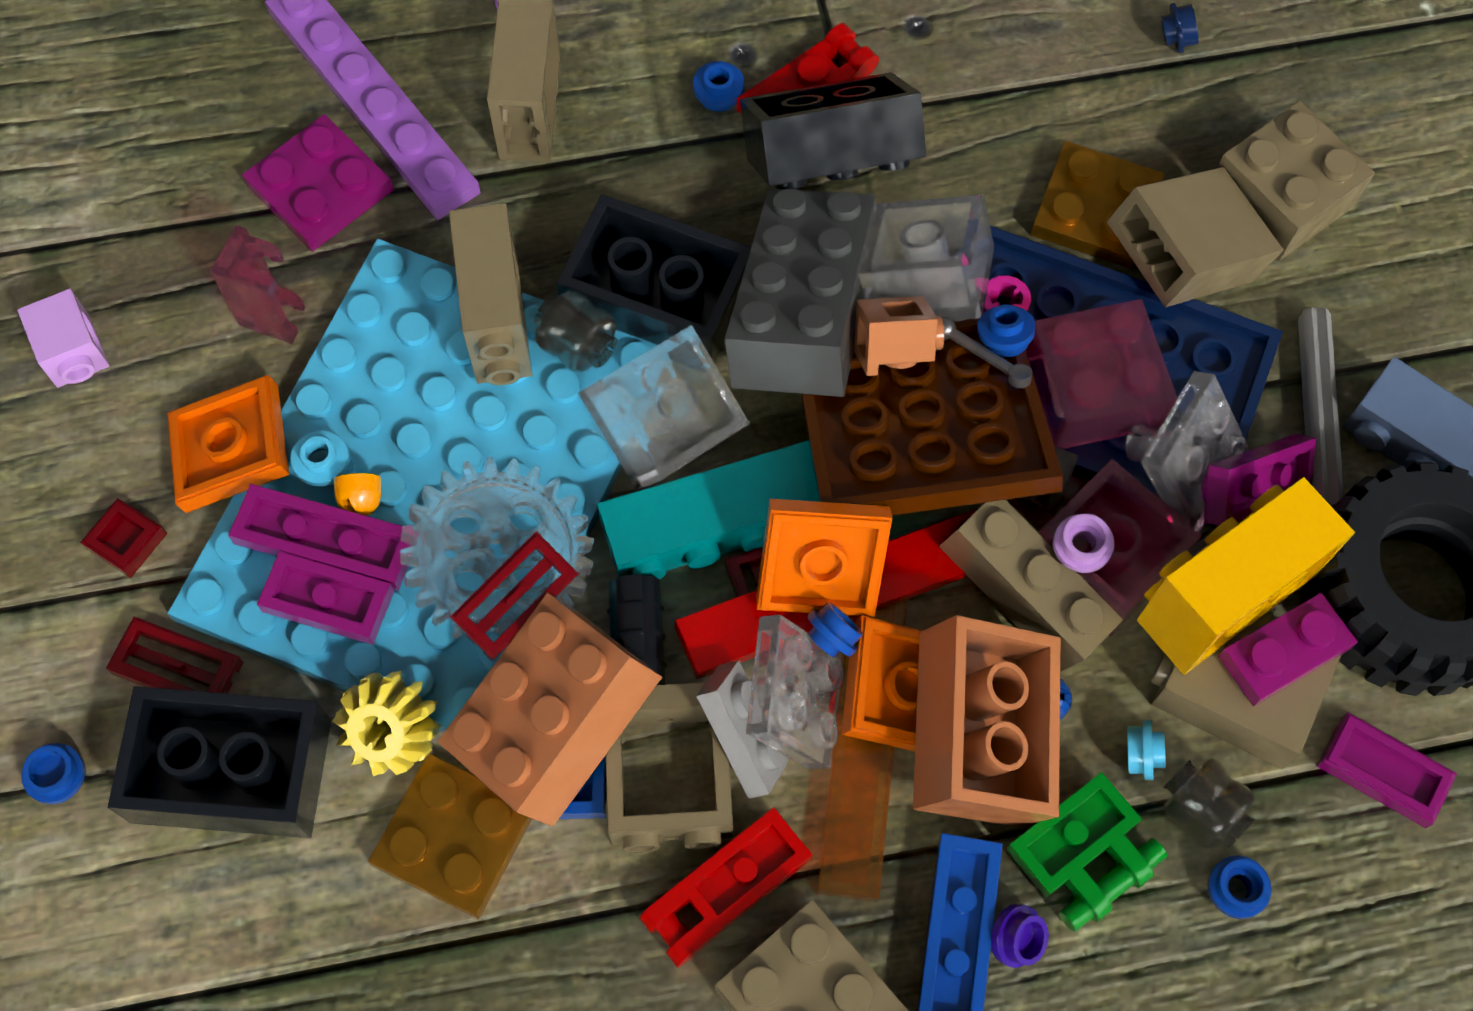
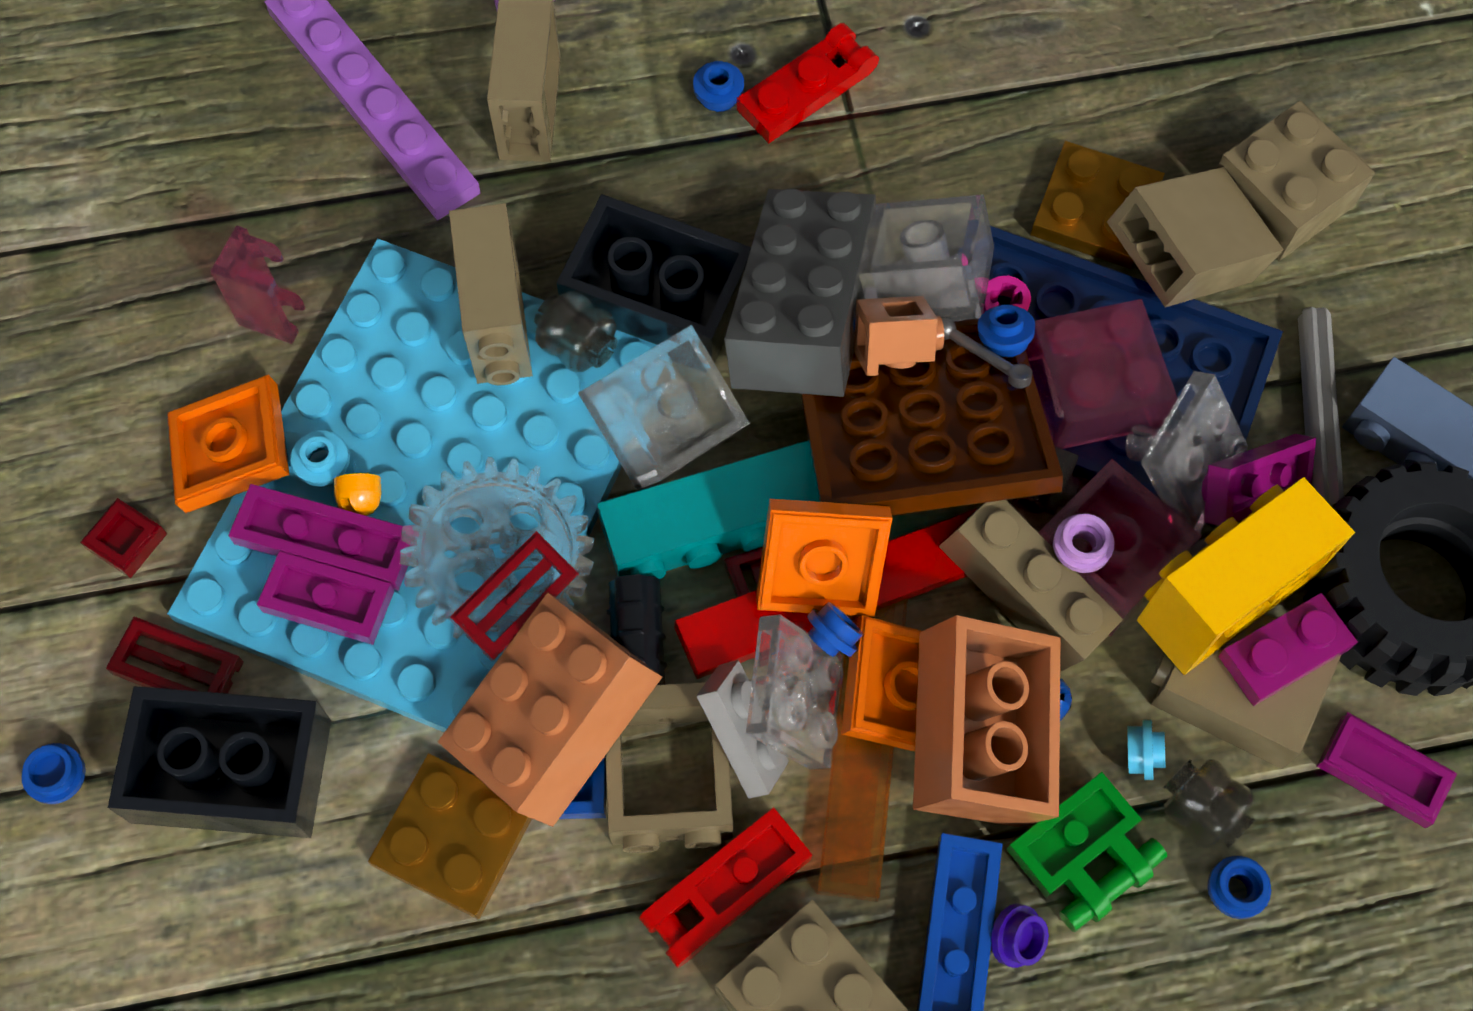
(63, 338): lavender brick -> none
(318, 182): magenta plate -> none
(366, 716): light yellow gear -> none
(833, 130): black brick -> none
(1180, 27): dark blue plate -> none

